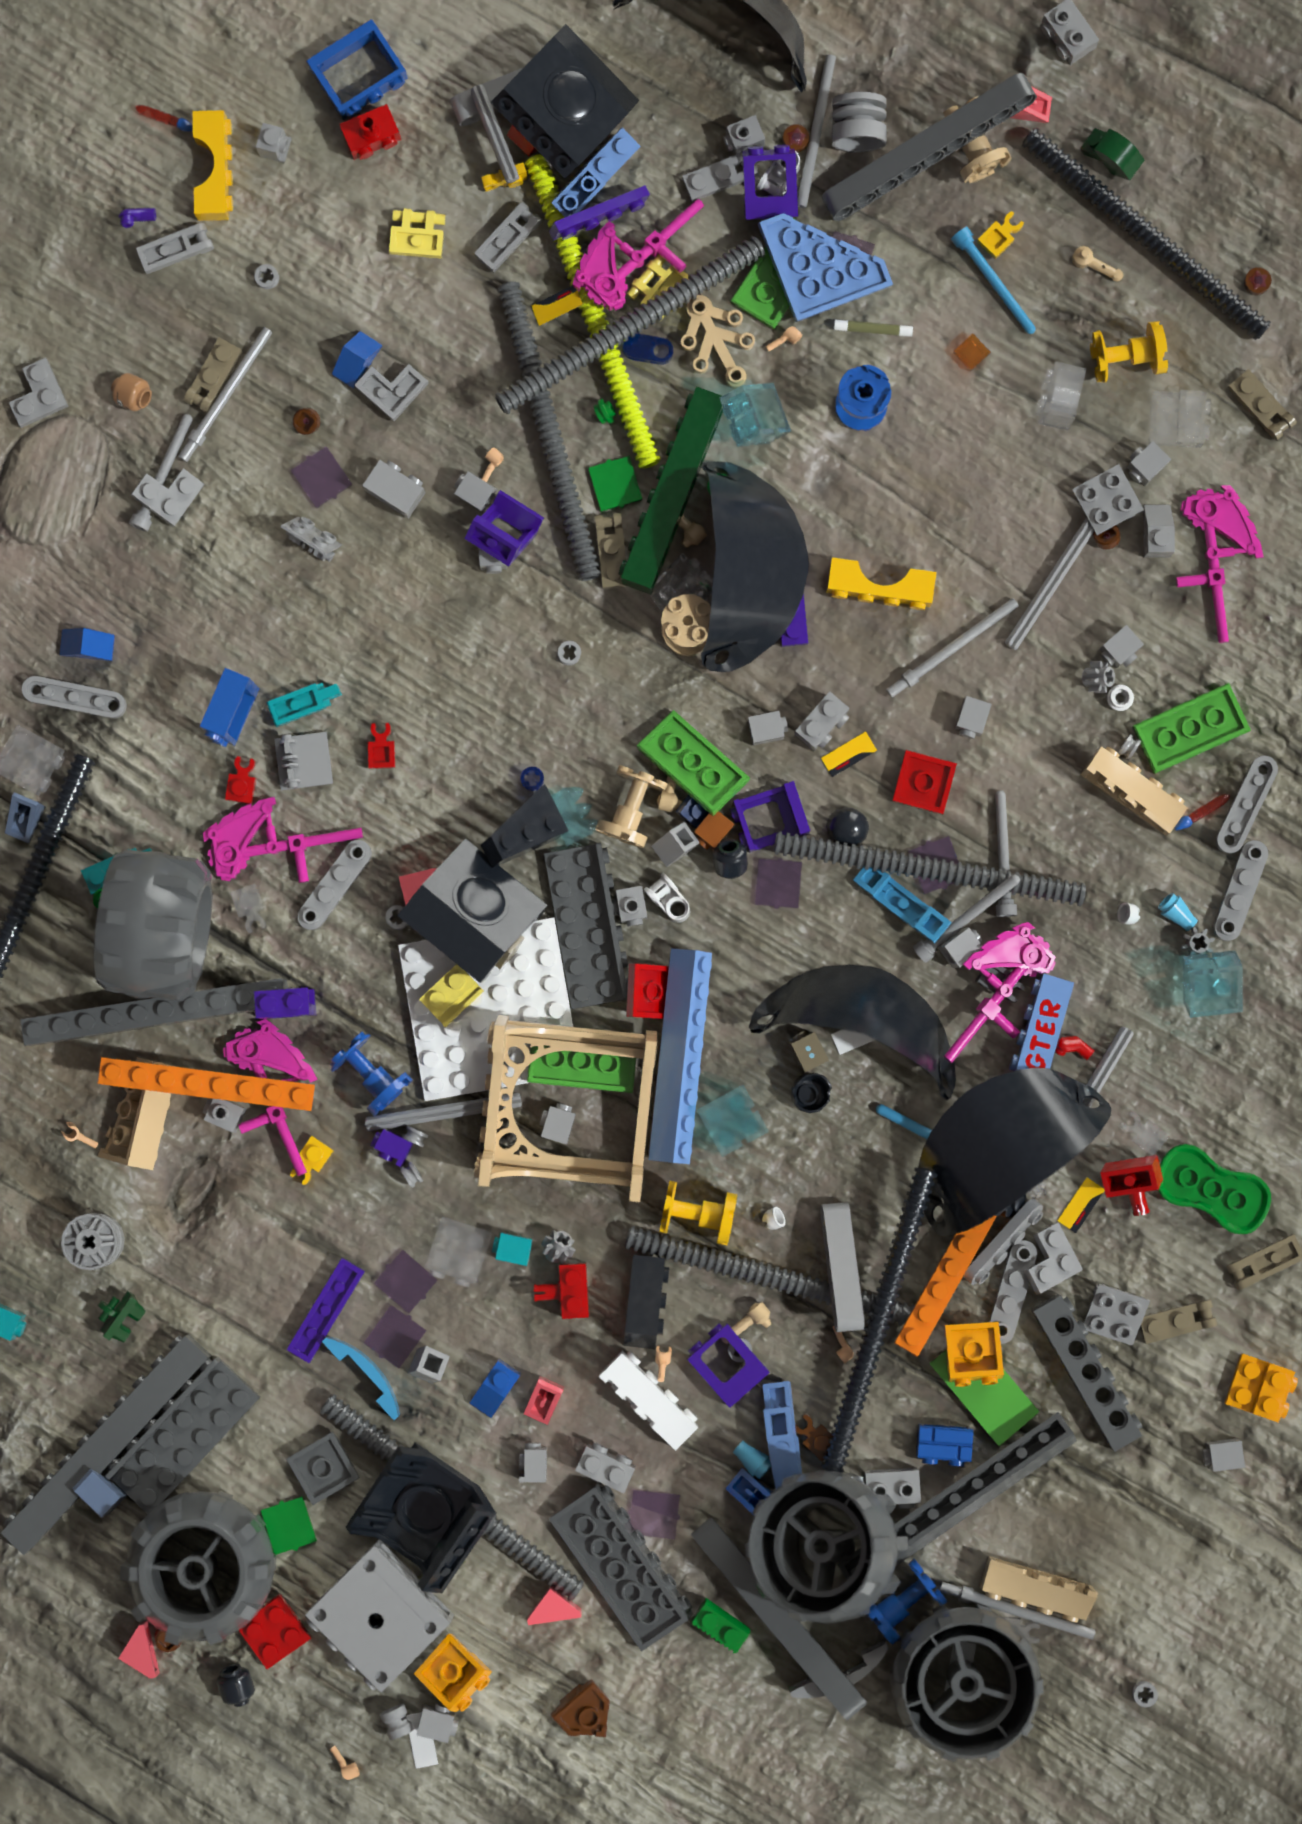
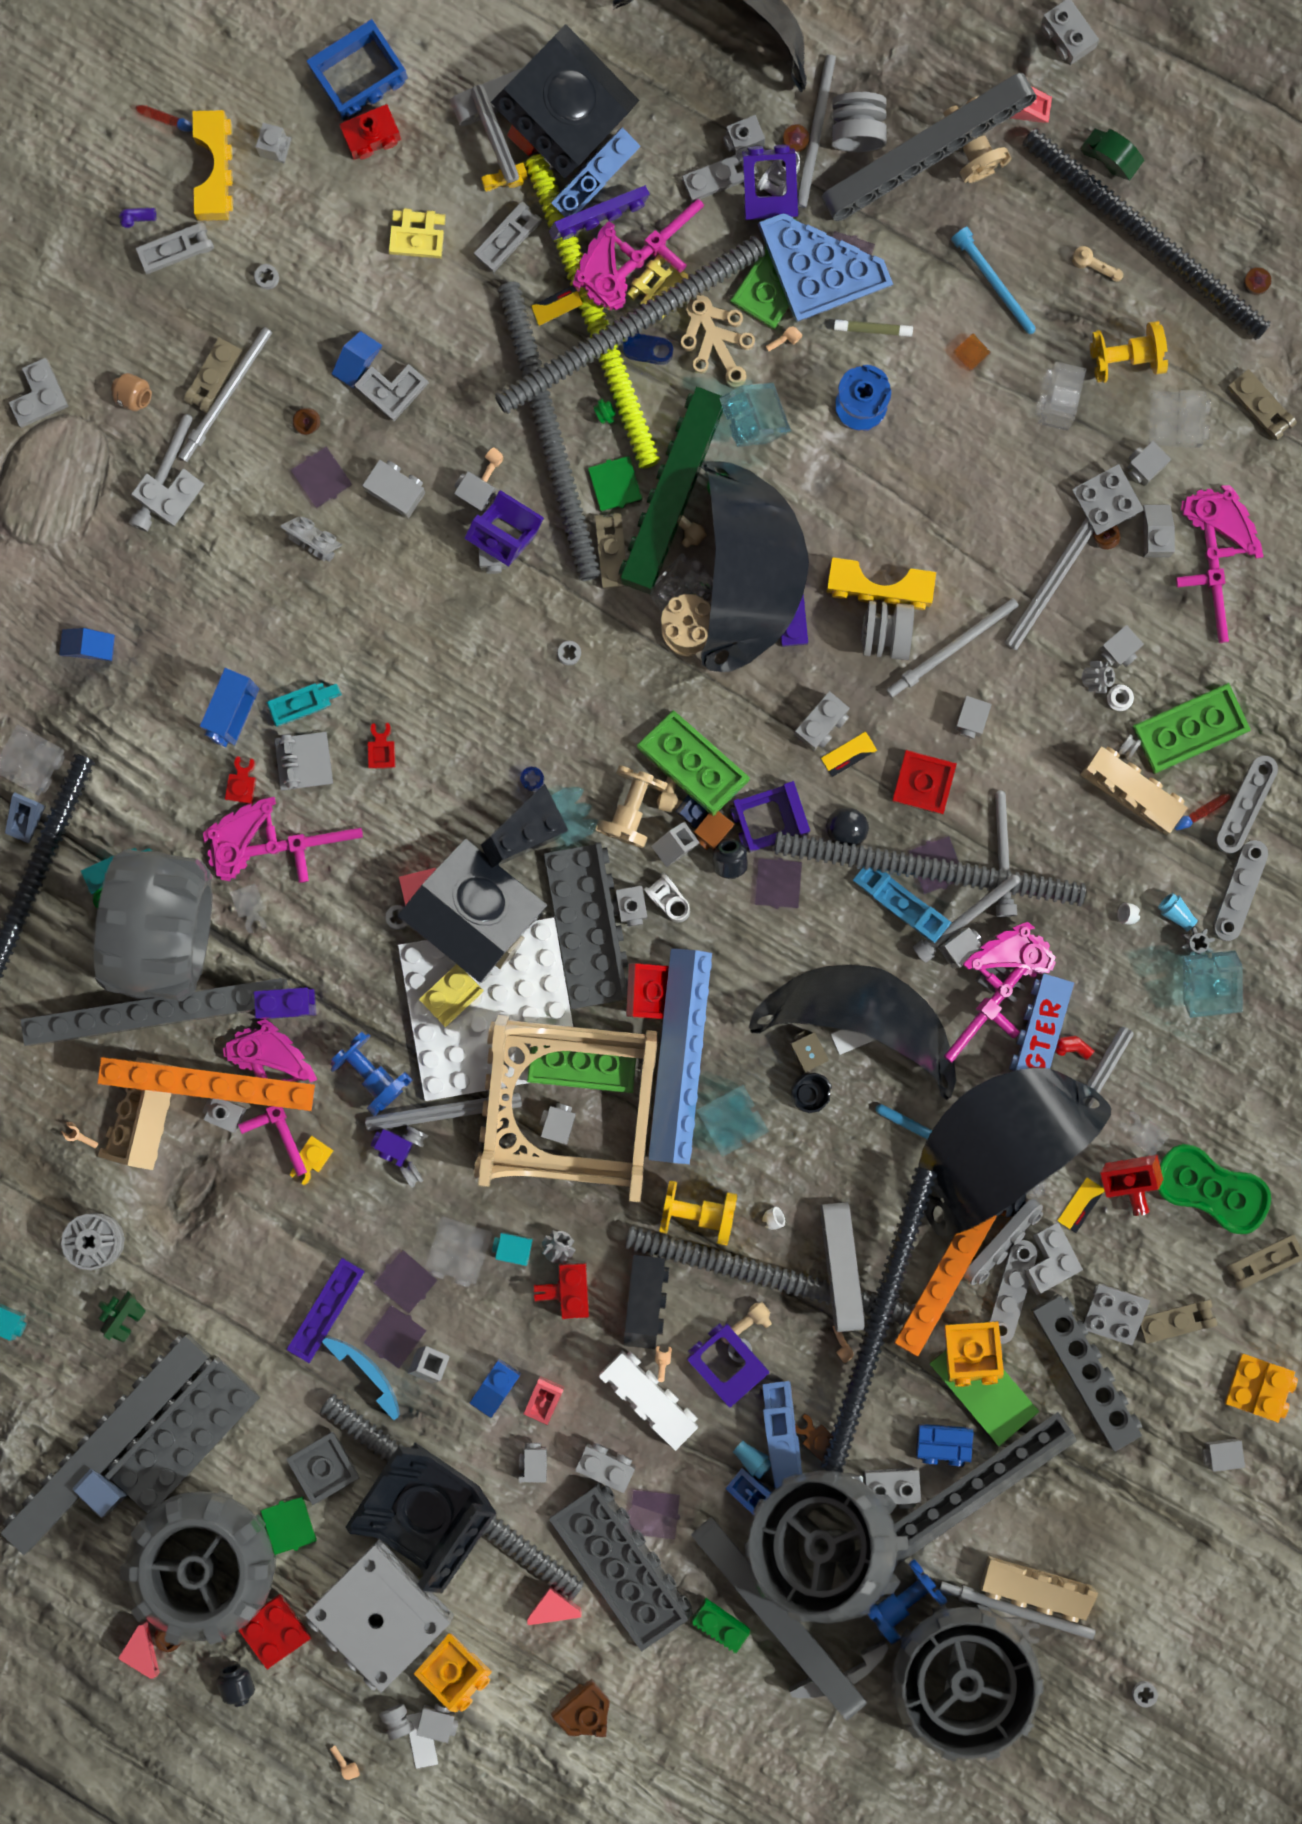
(74, 697): light grey plate -> none
(334, 885): light grey plate -> none
(767, 727): light grey brick -> none
(888, 630): none -> light grey wheel
(997, 237): yellow plate -> none

